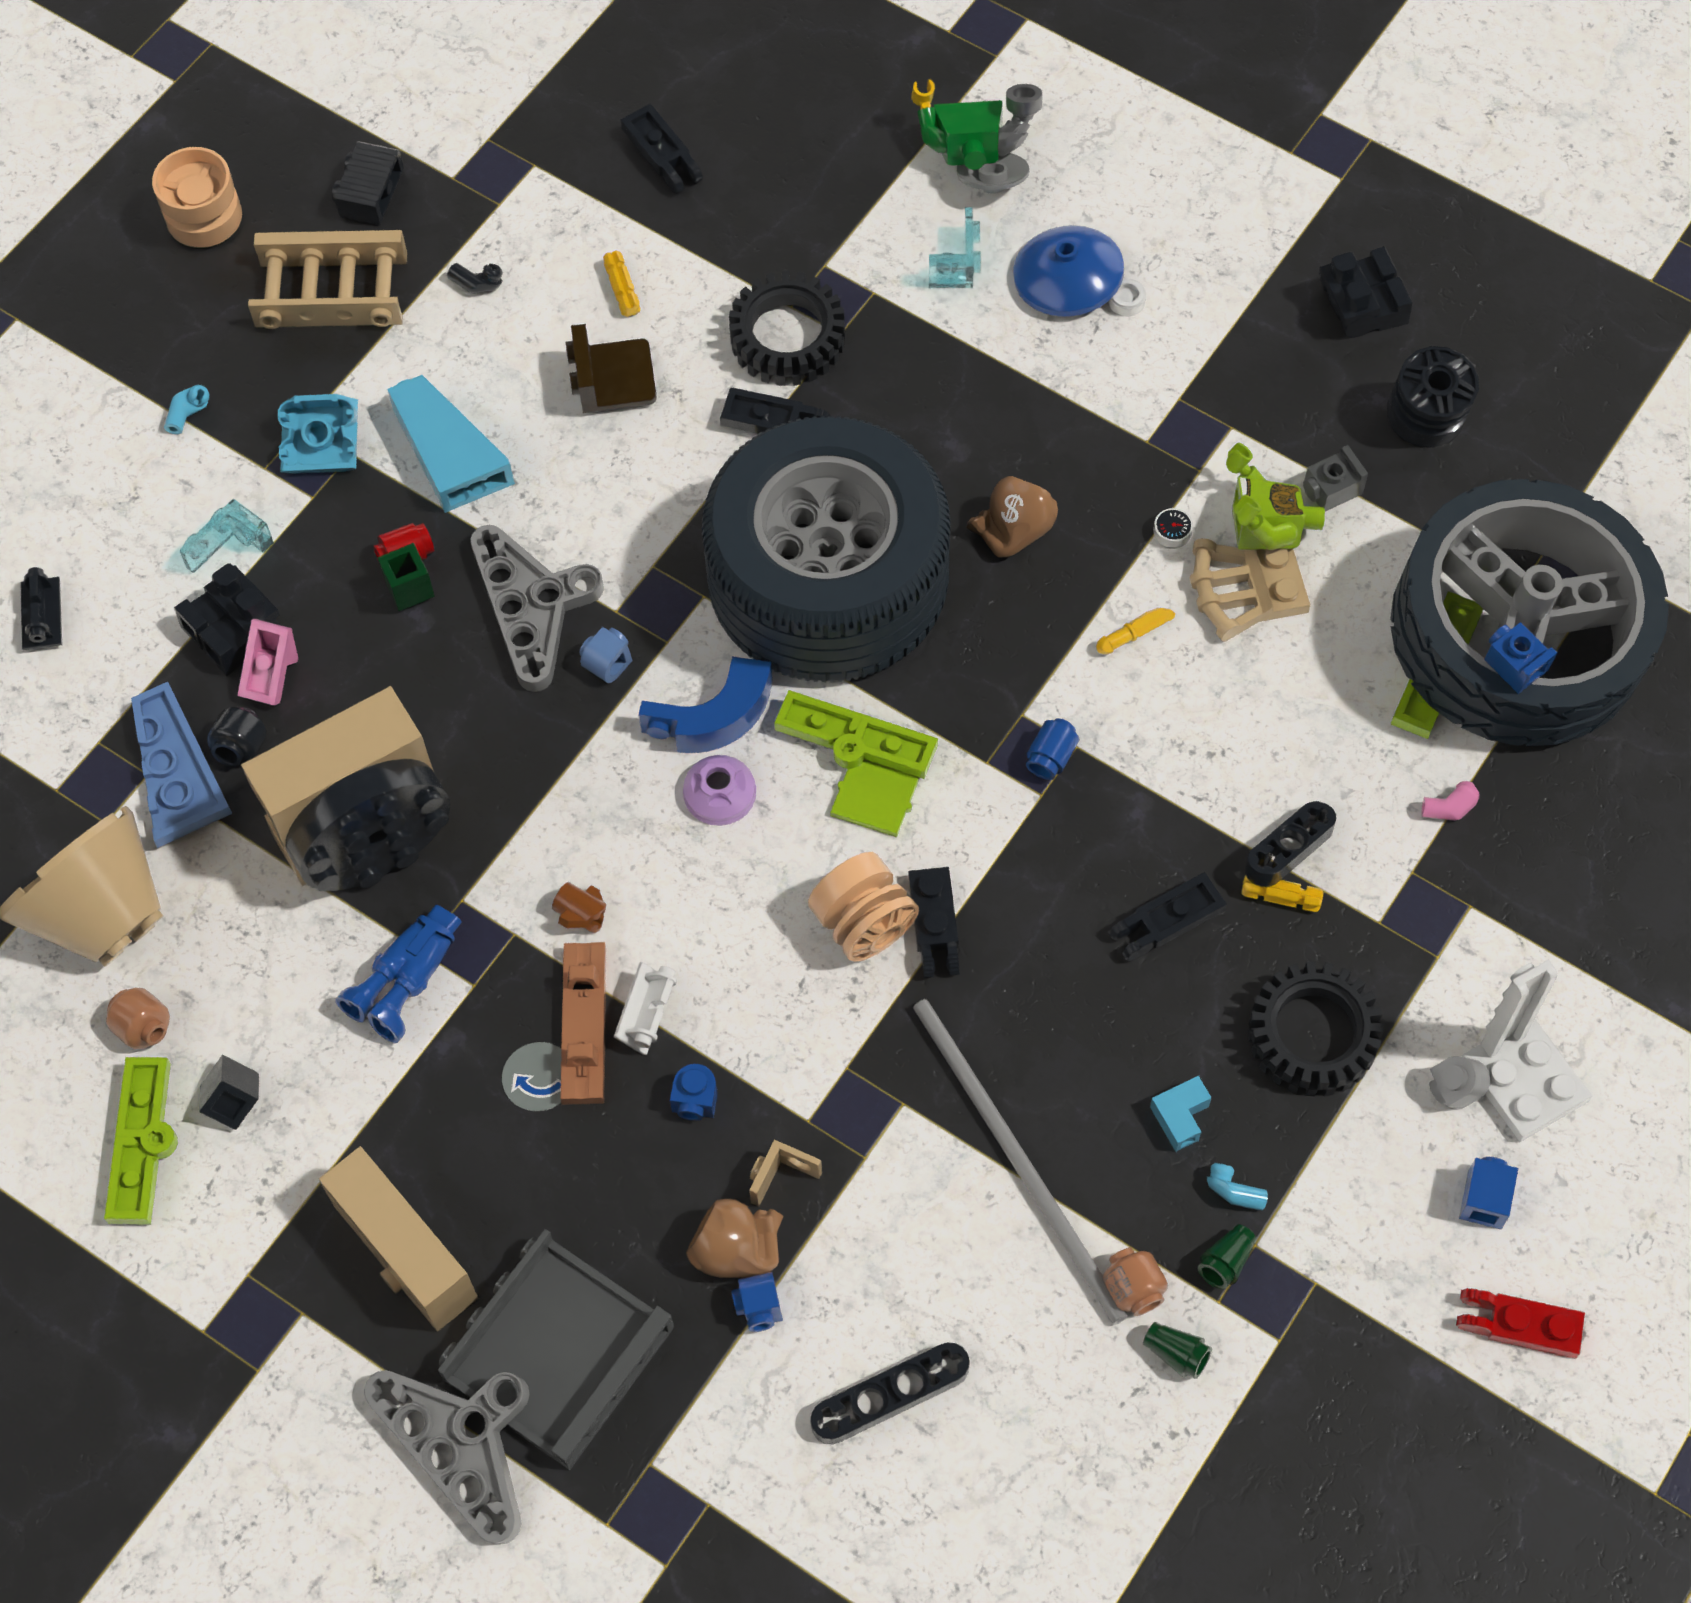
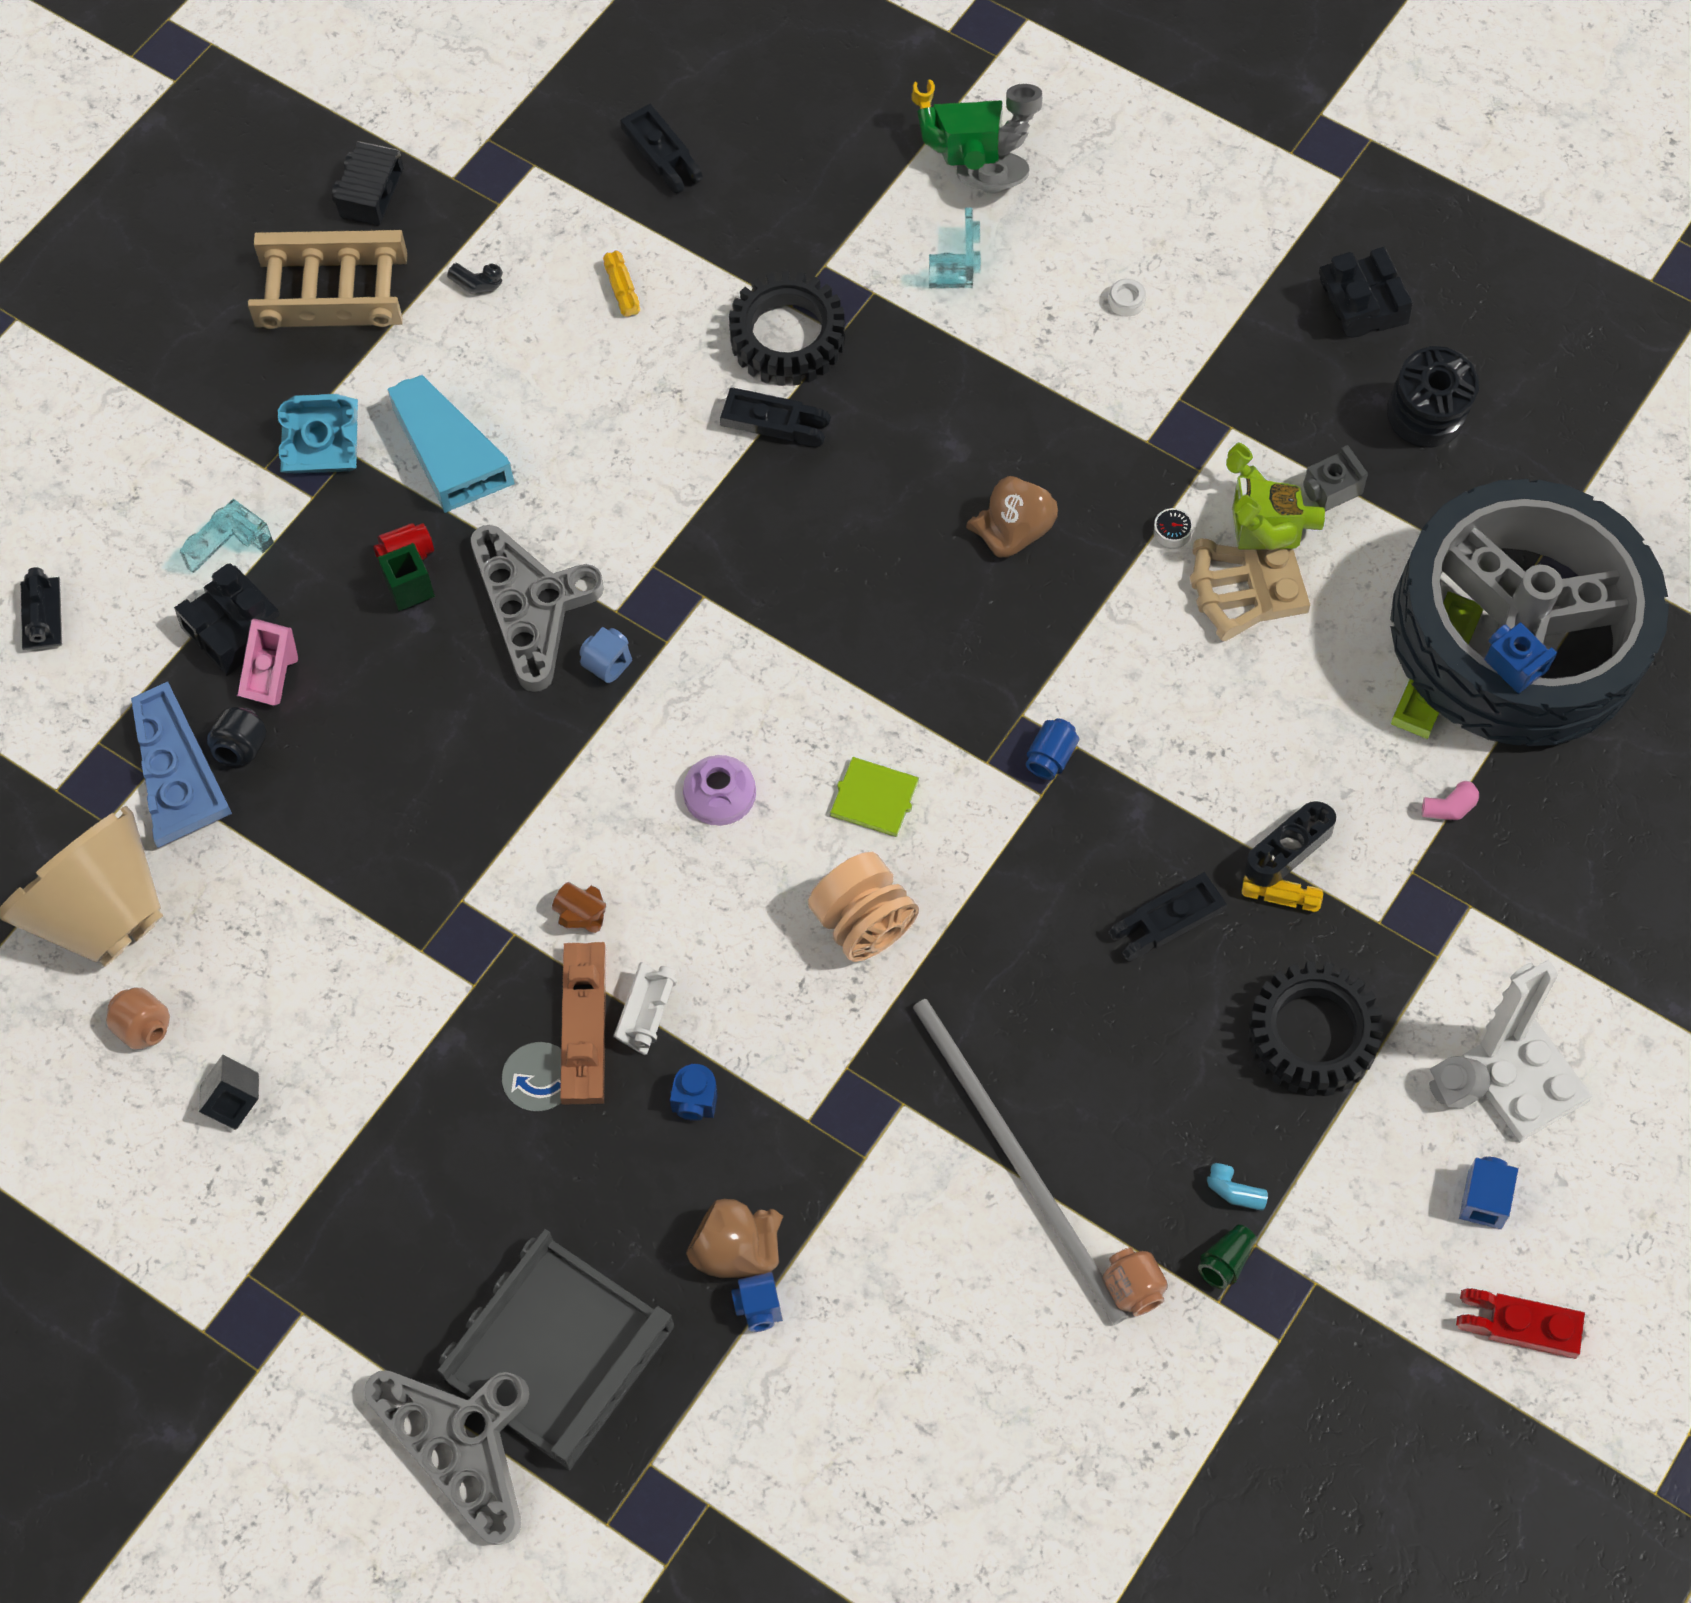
(139, 1140): lime hinge -> none
(183, 405): medium azure arm -> none
(197, 197): light nougat wheel -> none
(351, 795): piece -> none
(399, 1239): tan brick -> none
(408, 961): blue piece -> none
(610, 373): dark brown bracket -> none
(718, 720): blue arch -> none
(766, 1167): tan bracket -> none
(835, 604): black wheel -> none
(855, 735): lime hinge -> none
(893, 1399): black beam -> none
(936, 919): black hinge -> none
(1068, 270): blue dish -> none
(1134, 629): yellow piece -> none
(1175, 1111): medium azure piece -> none
(1178, 1349): dark green cone -> none

